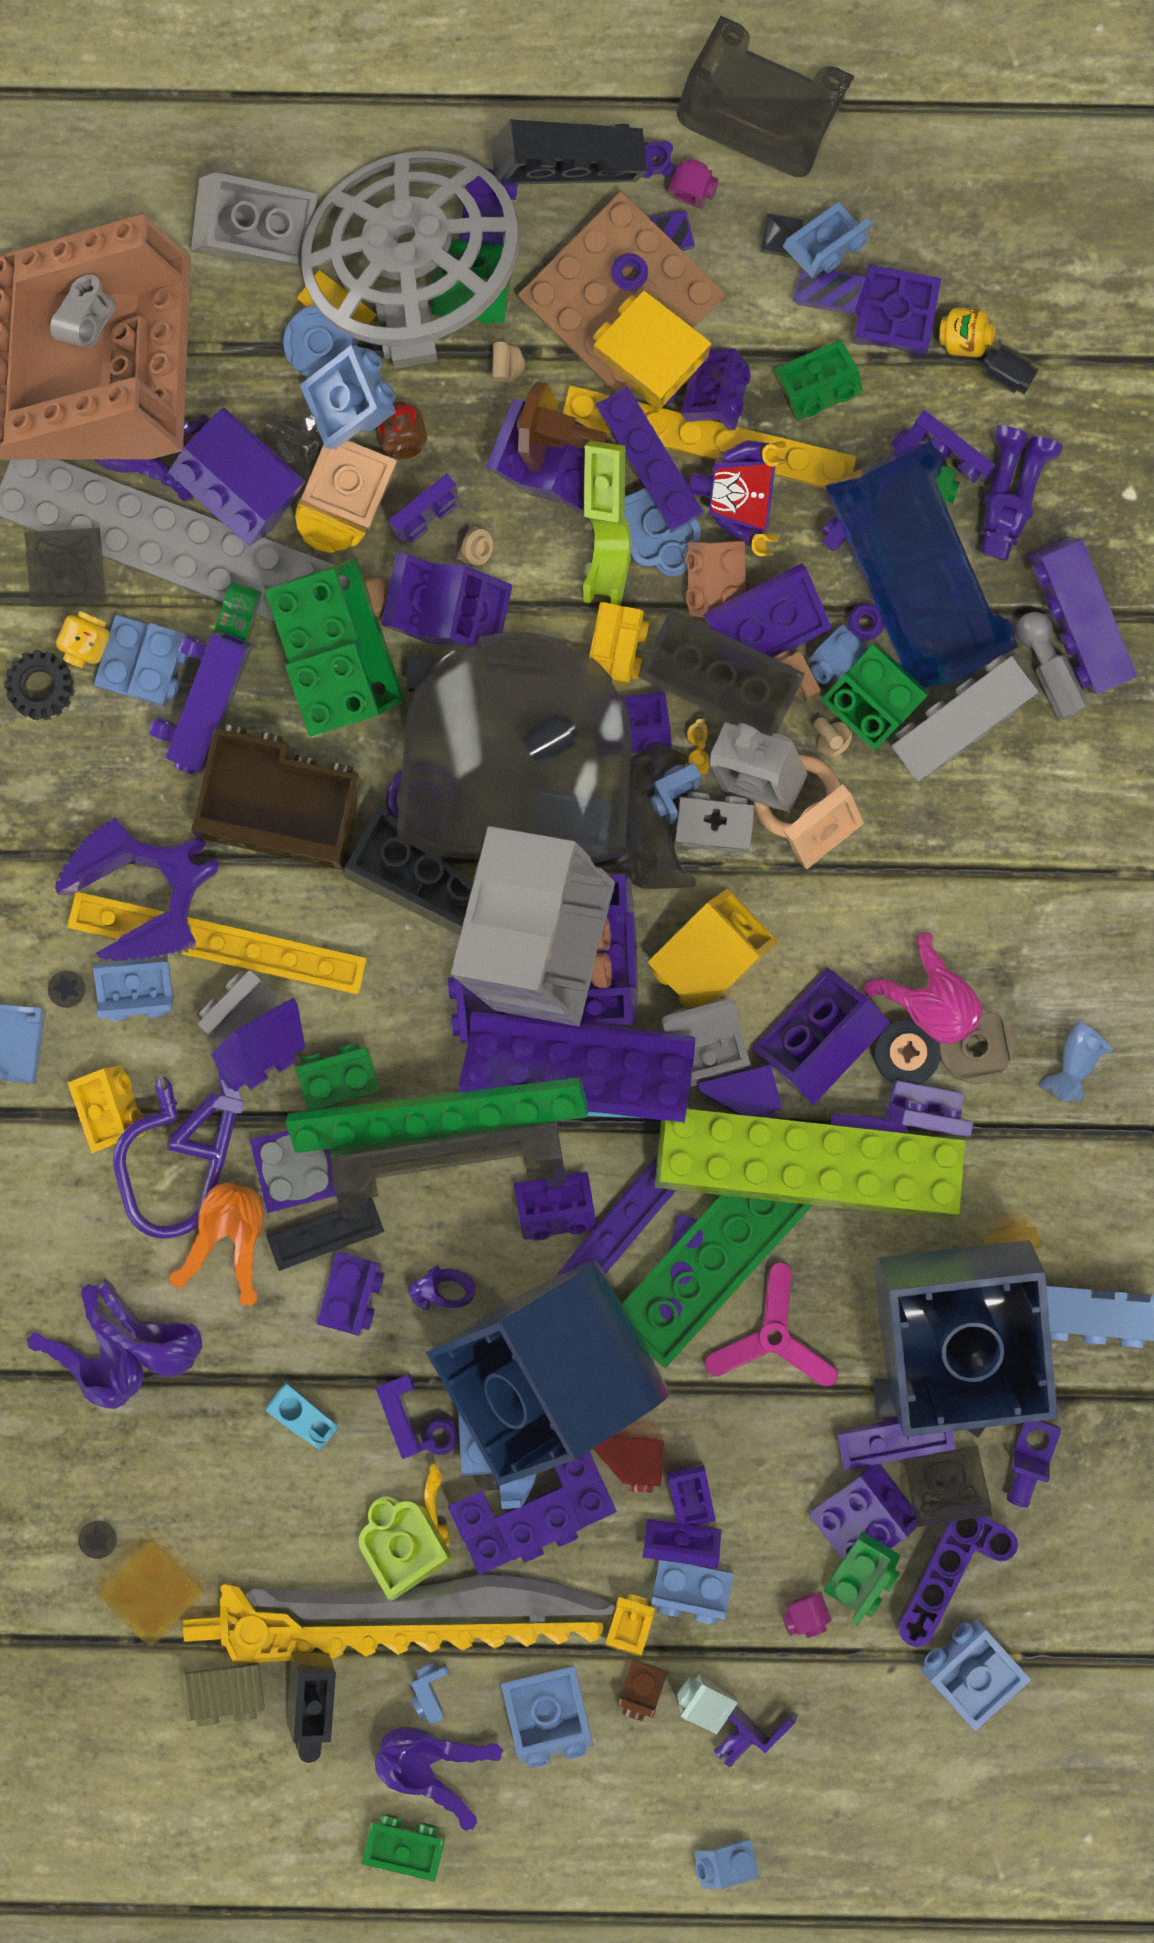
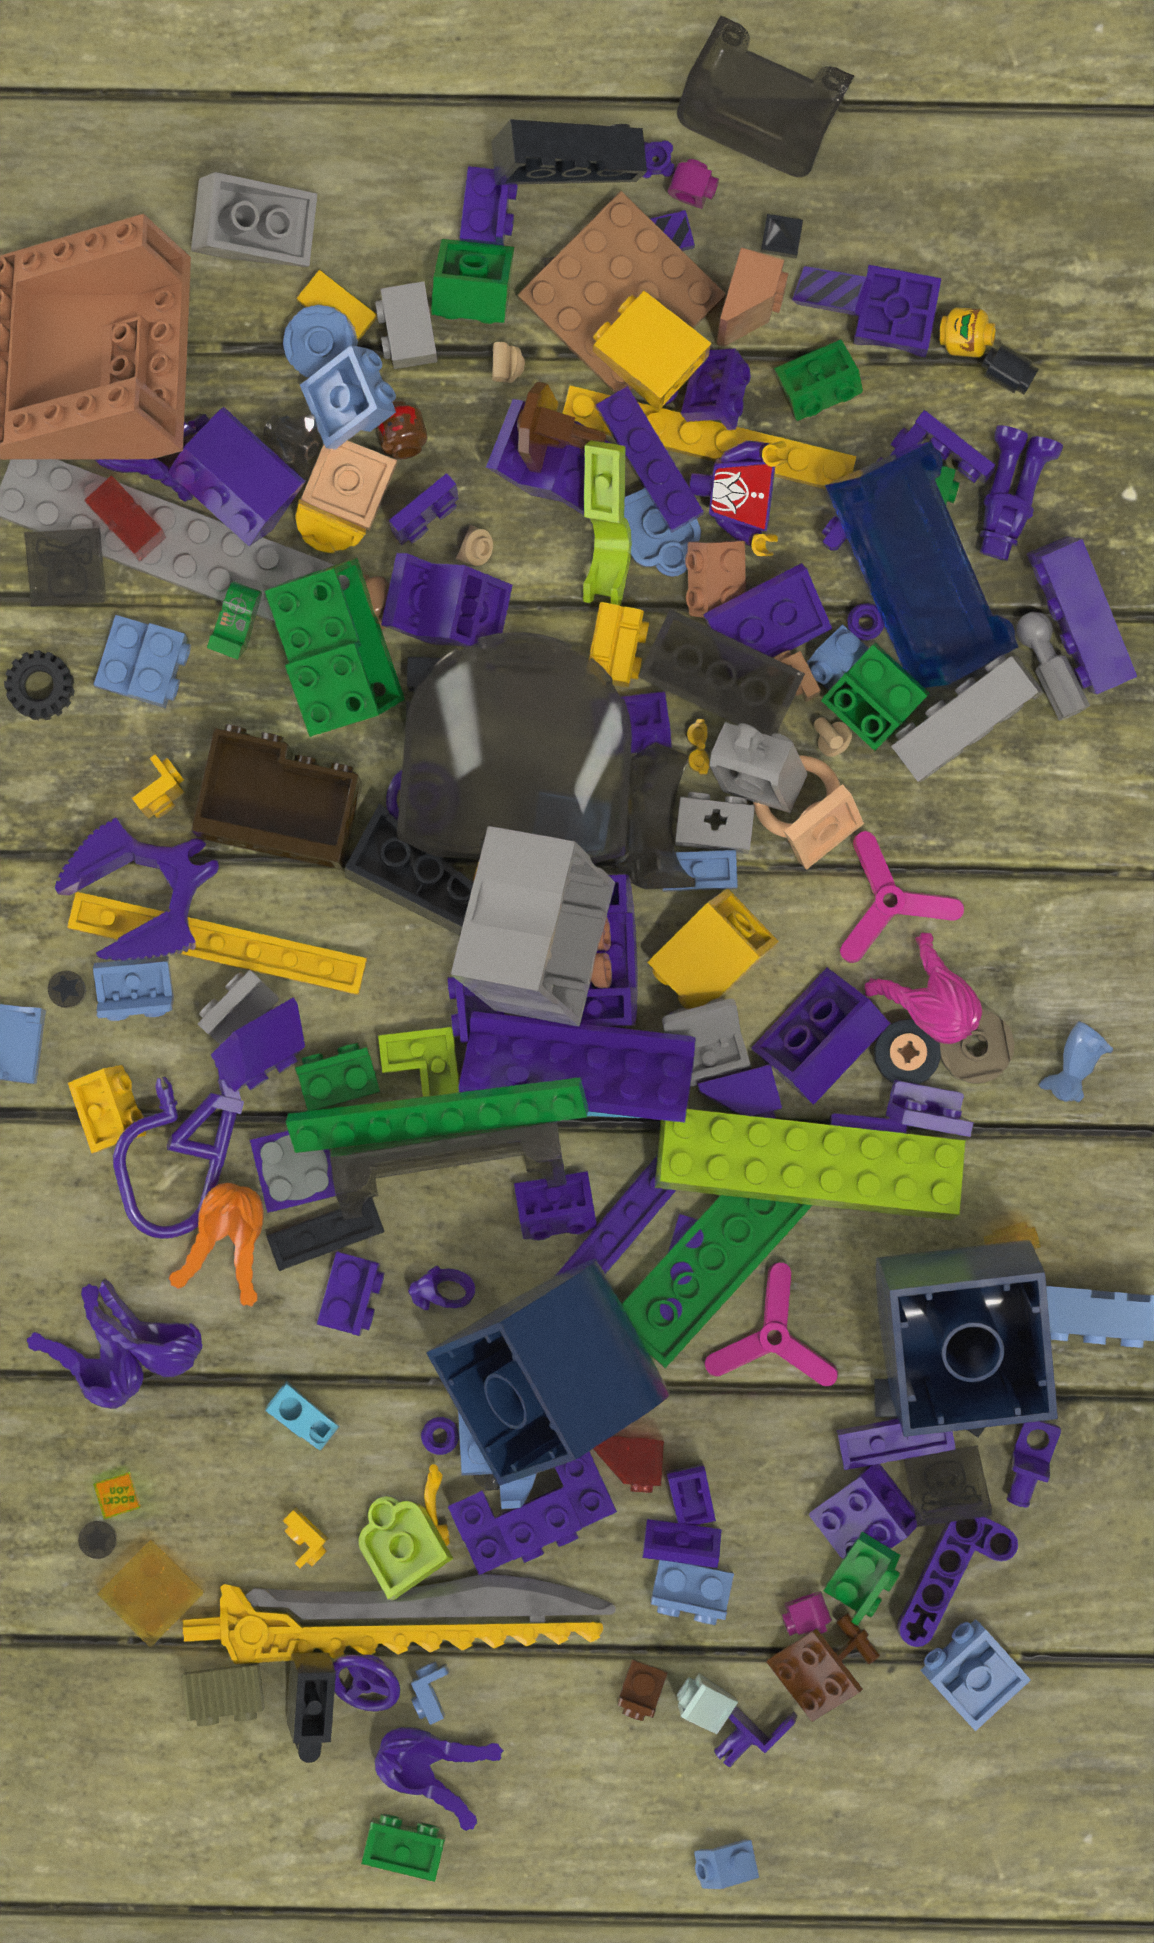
(82, 316): light grey piece -> none
(83, 639): yellow head -> none
(117, 1495): none -> clear neon green tile
(134, 526): none -> clear red piece
(158, 796): none -> yellow bracket
(208, 700): dark purple brick -> none
(302, 1530): none -> yellow bracket
(369, 1676): none -> dark purple piece
(399, 1417): dark purple piece -> none
(413, 258): light grey dish -> none
(425, 1050): none -> lime plate
(547, 1717): medium blue plate -> none
(550, 738): black brick -> none
(629, 260): dark purple plate -> none
(631, 1625): yellow bracket -> none
(676, 783): medium blue bracket -> none
(710, 869): none -> medium blue plate
(752, 296): none -> nougat slope
(816, 1673): none -> reddish brown plate
(827, 239): medium blue bracket -> none
(878, 914): none -> dark pink piece

